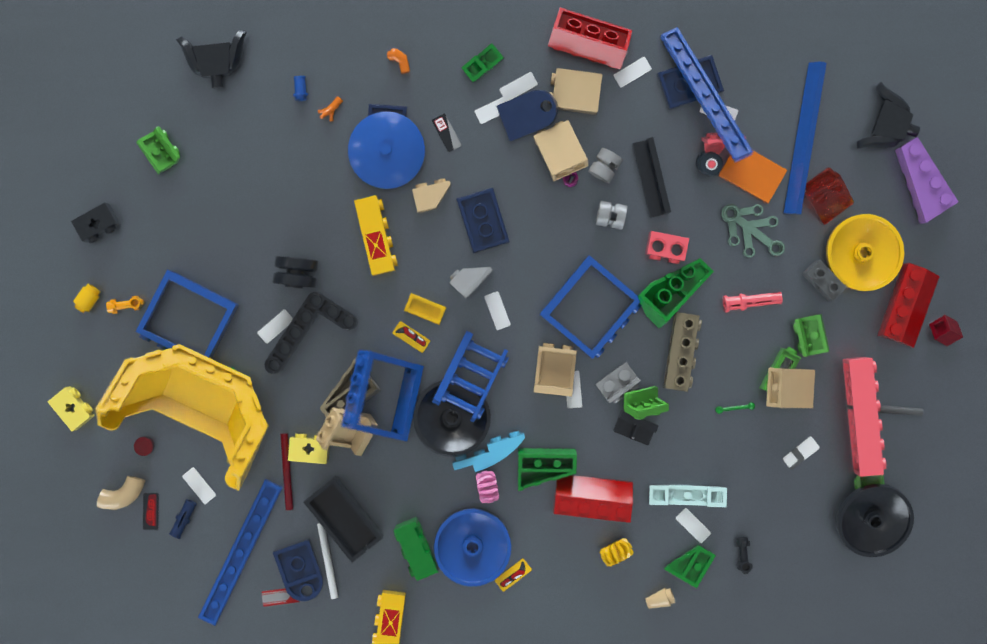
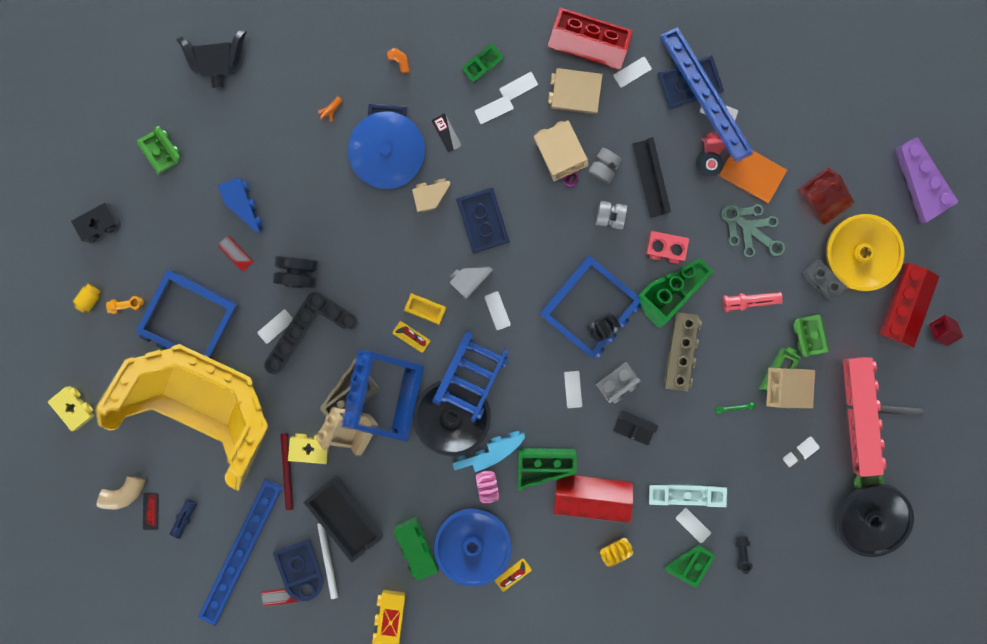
(144, 446): dark red tile -> none
(199, 485): white sticker -> none
(235, 253): none -> sticker
(237, 199): none -> blue slope
(300, 88): blue pin -> none
(374, 235): yellow brick -> none
(526, 114): dark blue tile -> none
(555, 370): tan panel -> none
(603, 327): none -> black gear
(644, 403): bright green bracket -> none
(662, 598): tan cone -> none
(805, 138): blue tile -> none
(891, 122): black torso -> none

